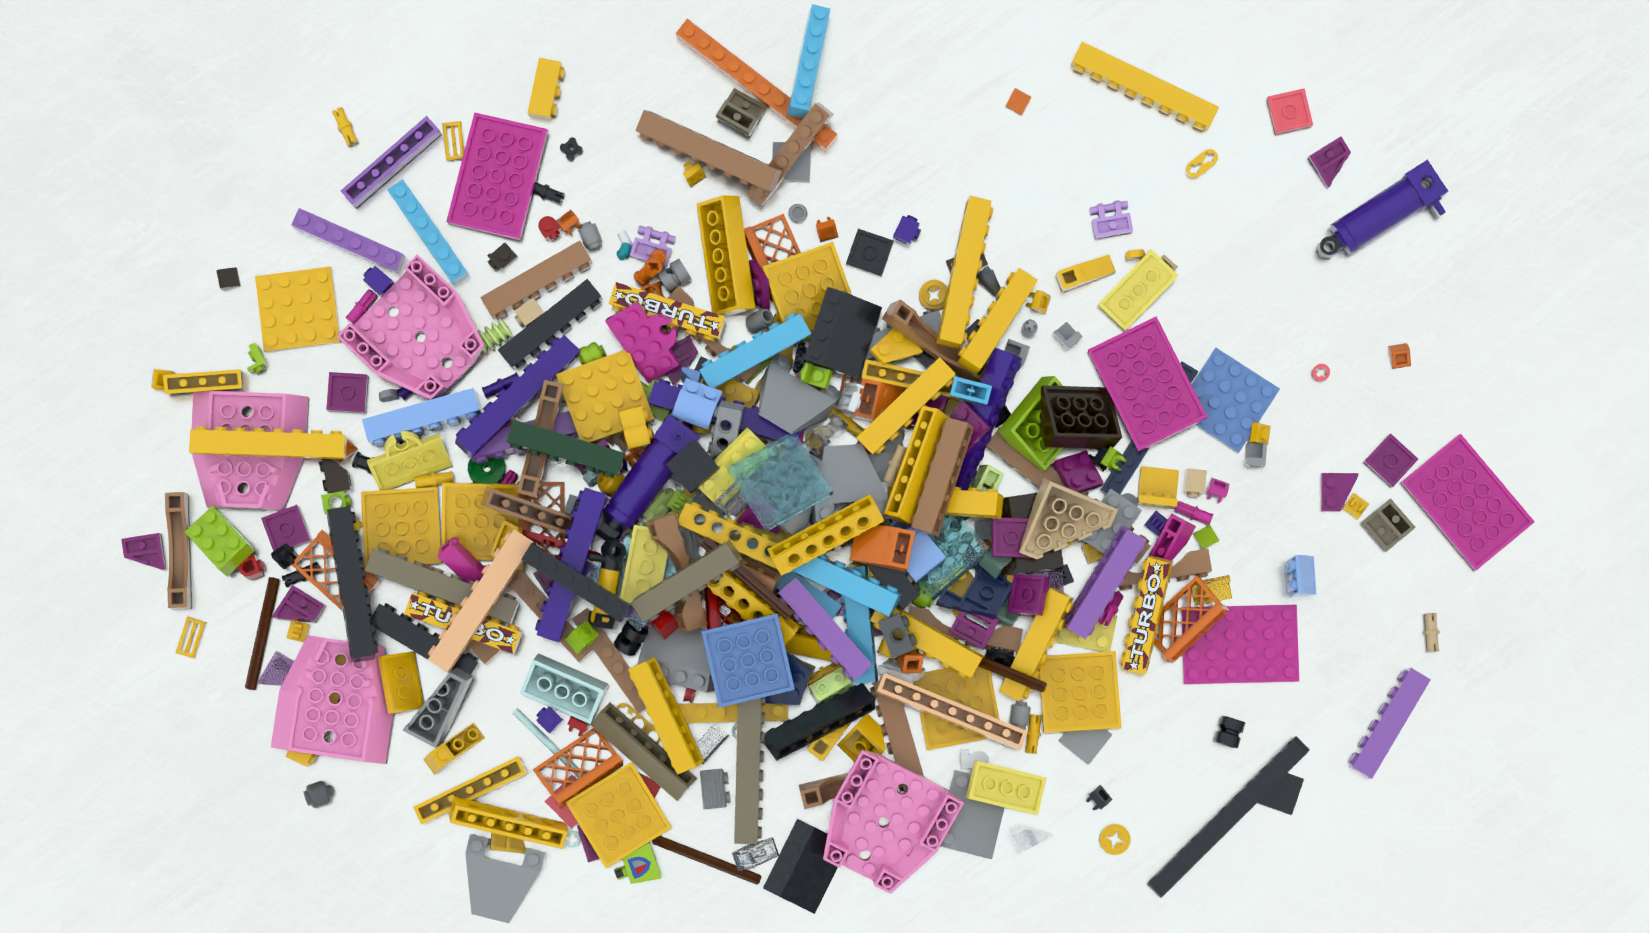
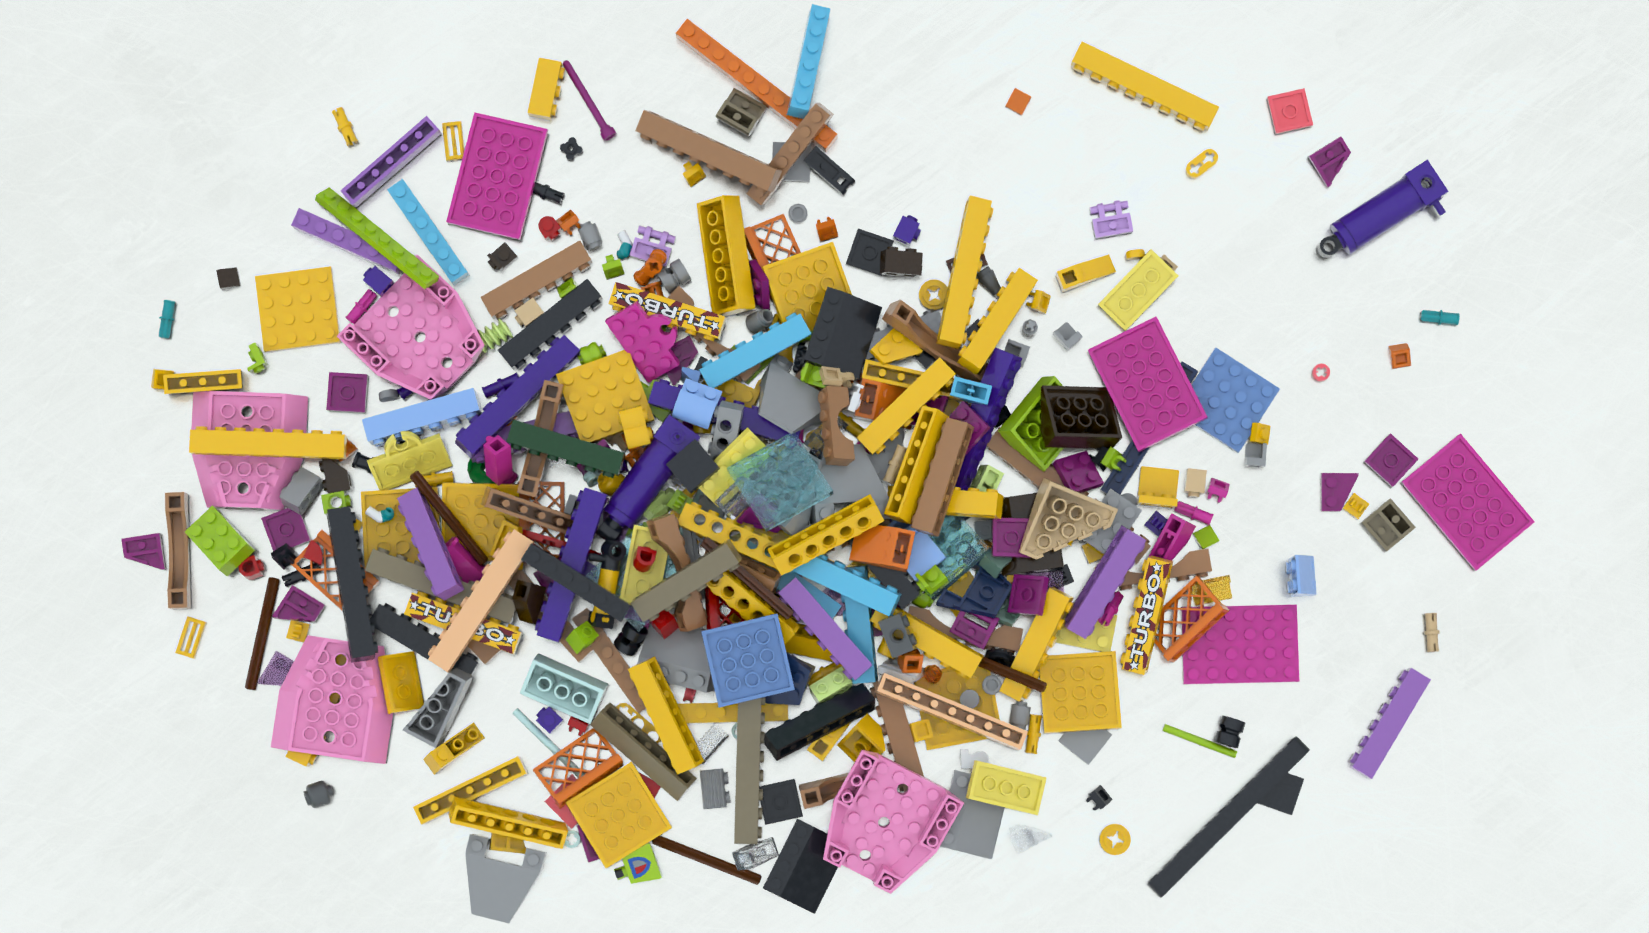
(166, 319): none -> teal axle
(301, 490): none -> light grey brick
(314, 553): none -> red tile
(377, 238): none -> lime plate
(380, 516): none -> arm
(430, 544): none -> medium lavender brick
(448, 517): none -> reddish brown axle
(498, 459): none -> dark pink brick
(528, 600): none -> dark brown slope
(566, 287): none -> lime slope
(607, 131): none -> magenta piece
(612, 267): none -> lime tile
(644, 558): none -> red plate
(780, 802): none -> black tile
(828, 170): none -> black plate
(834, 377): none -> tan plate
(837, 448): none -> medium nougat arch
(901, 263): none -> dark brown brick
(921, 730): none -> yellow tile
(931, 580): none -> lime bracket
(932, 673): none -> clear orange plate
(969, 698): none -> light grey tile
(991, 685): none -> light grey tile
(1199, 740): none -> lime bar
(1440, 317): none -> teal axle

